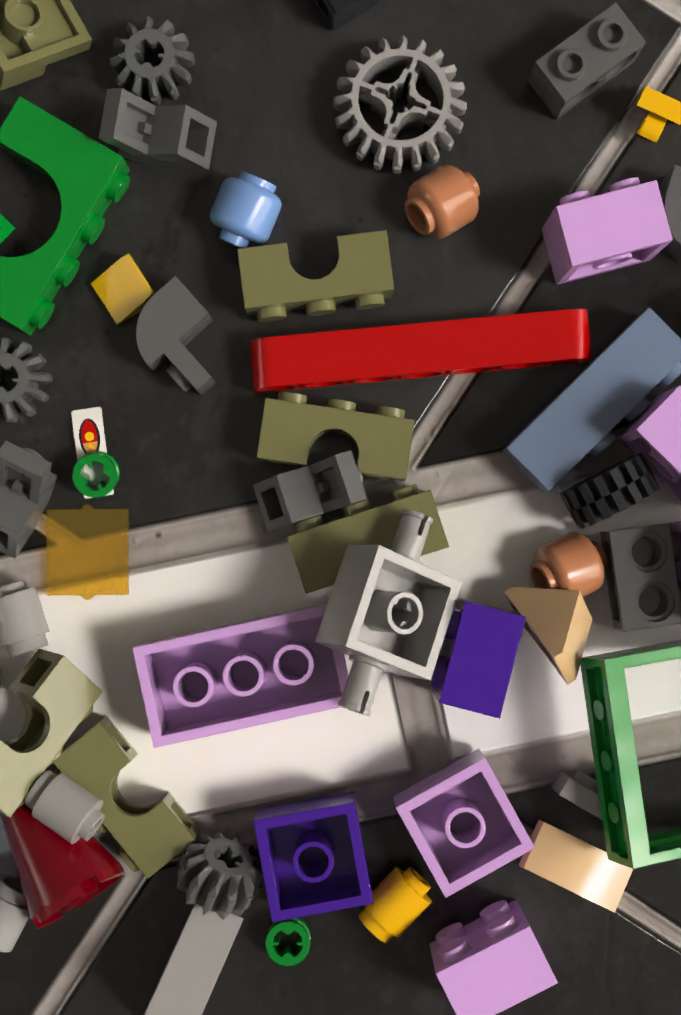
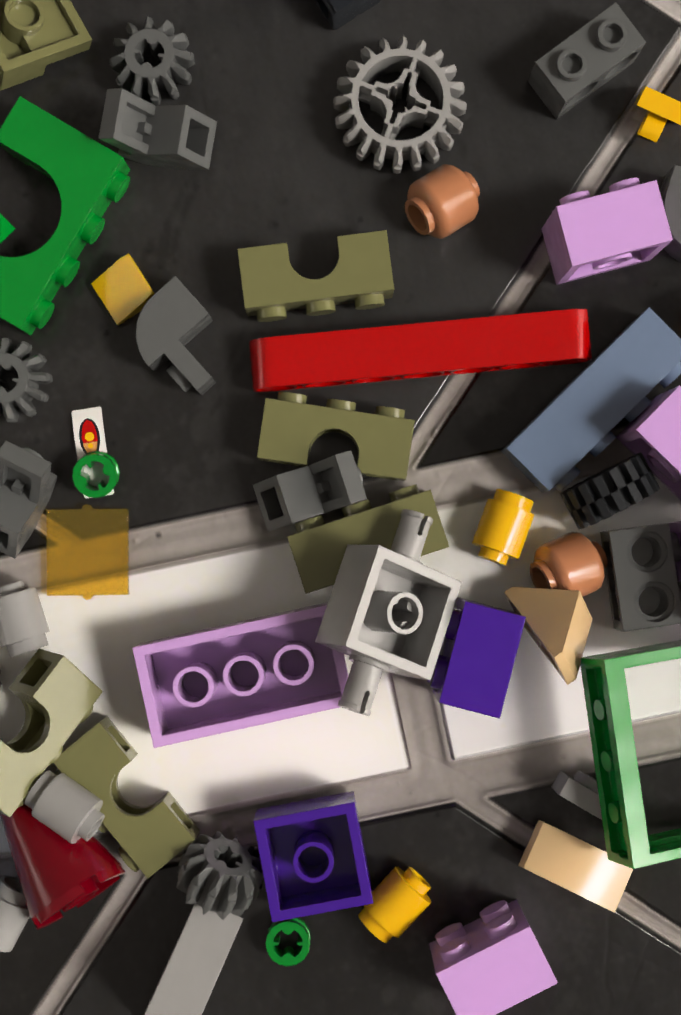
(245, 210): medium blue head -> none
(462, 823): lavender brick -> none
(503, 527): none -> yellow brick

